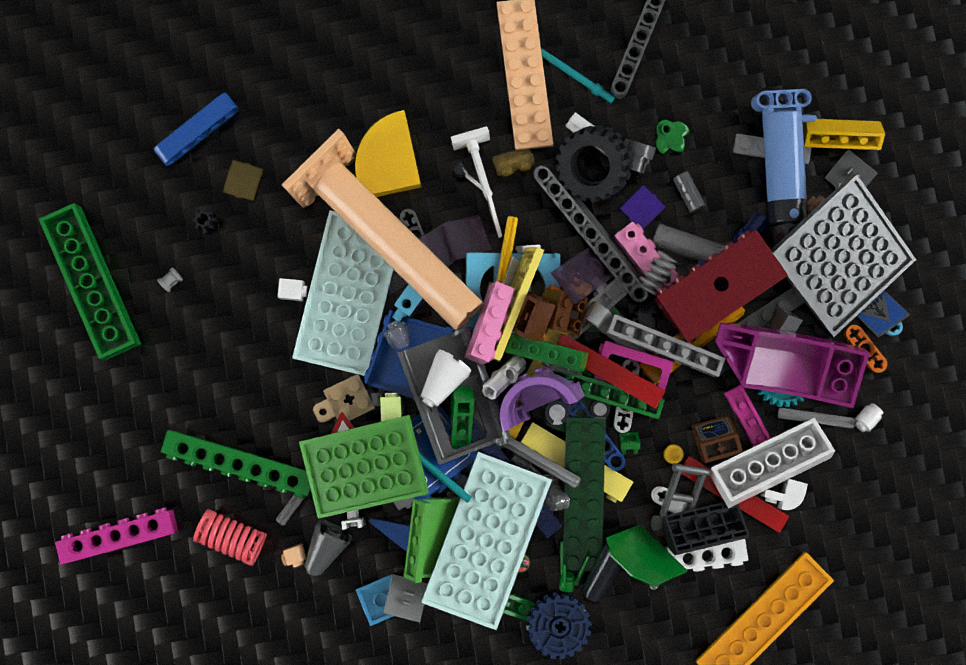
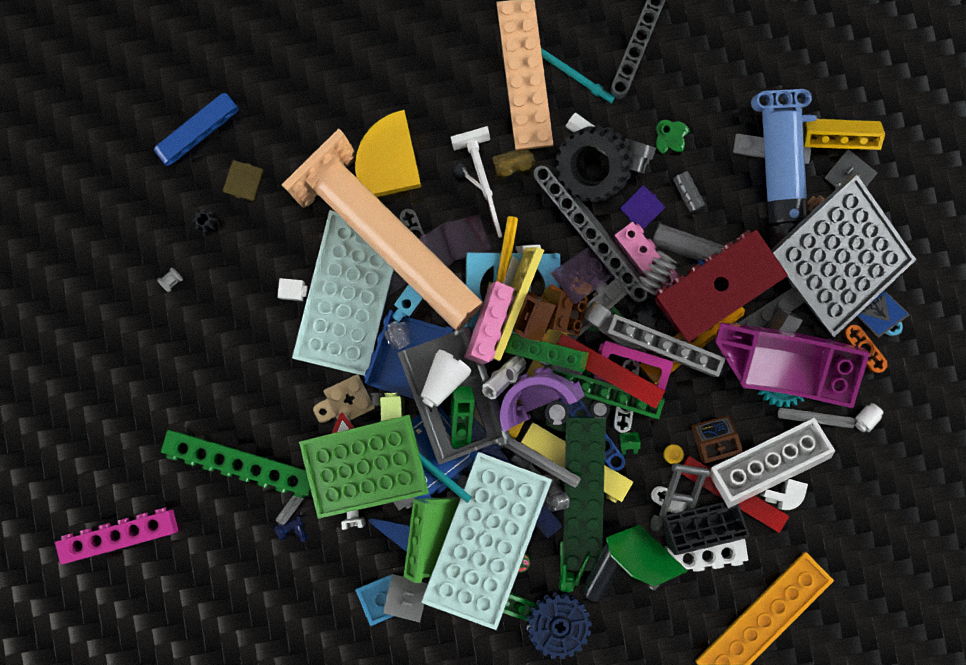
(89, 281): green brick -> none
(226, 546): coral piece -> none
(294, 555): light nougat plate -> none
(295, 524): none -> clear blue piece
(325, 546): dark grey cone -> none
(747, 415): dark pink tile -> none
(756, 222): clear blue piece -> none

